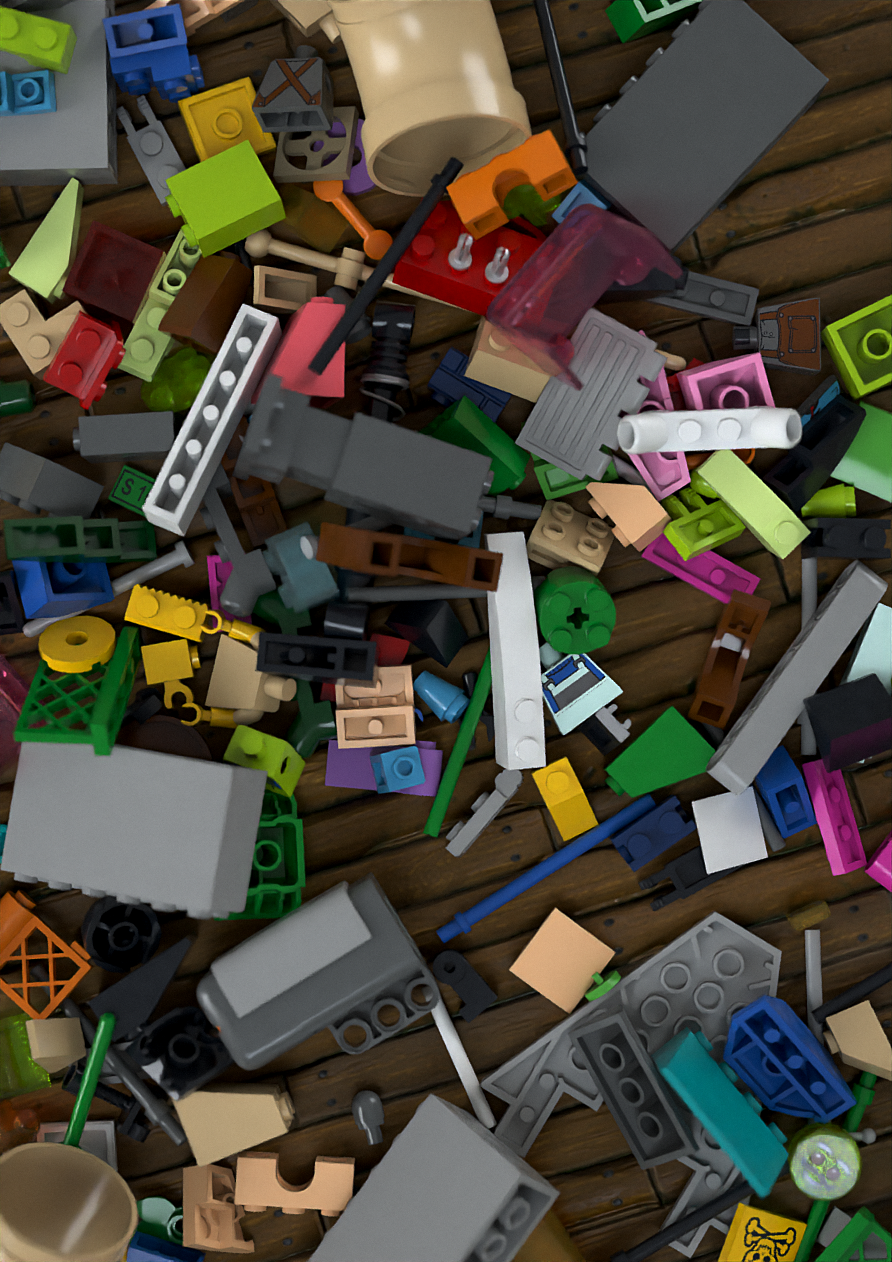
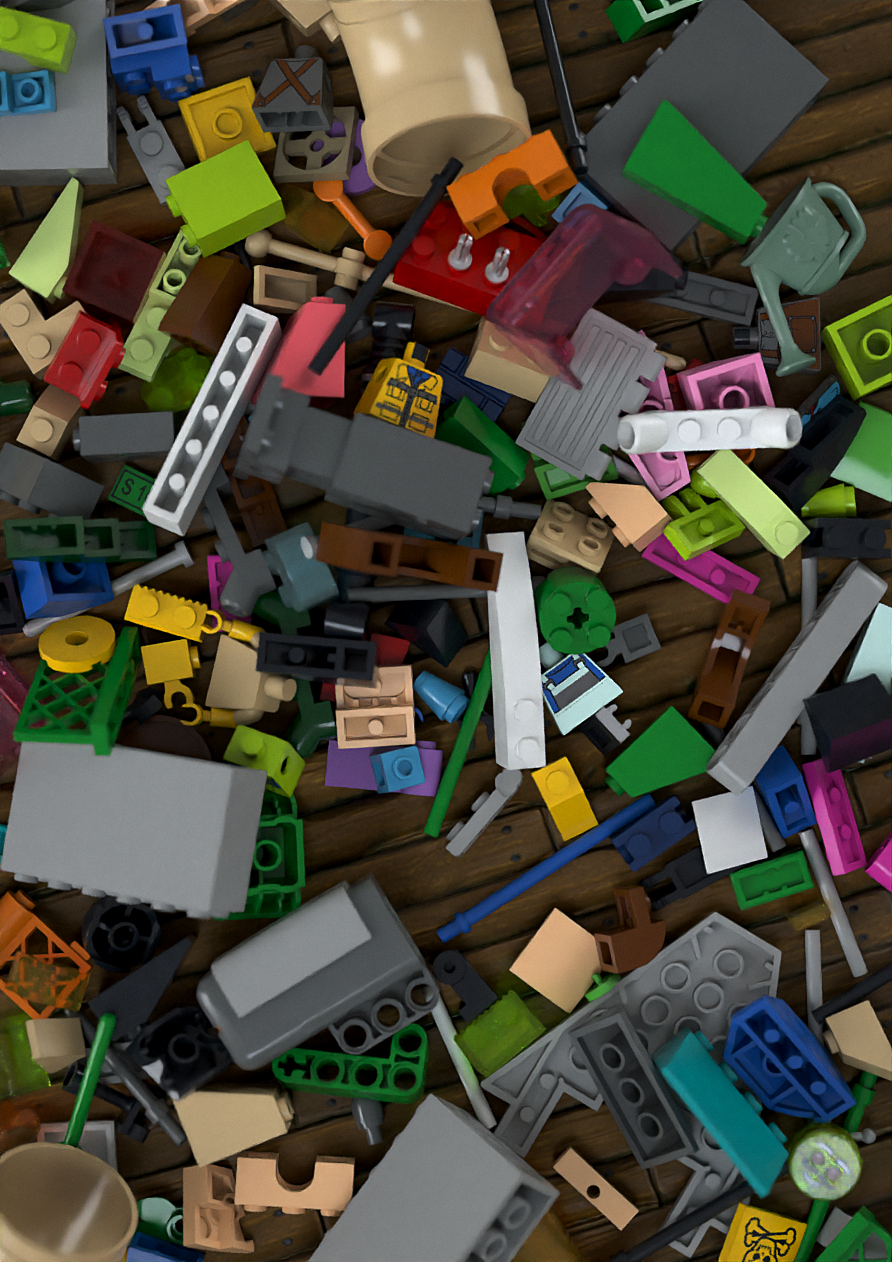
(47, 981): none -> clear yellow slope
(51, 422): none -> tan slope
(353, 1066): none -> green beam
(404, 392): none -> yellow torso
(499, 1033): none -> clear neon green brick
(582, 1175): none -> light nougat piece
(632, 640): none -> dark grey plate
(636, 939): none -> reddish brown brick
(694, 177): none -> green slope
(771, 880): none -> green plate
(802, 251): none -> sand green piece
(833, 902): none -> light grey bar

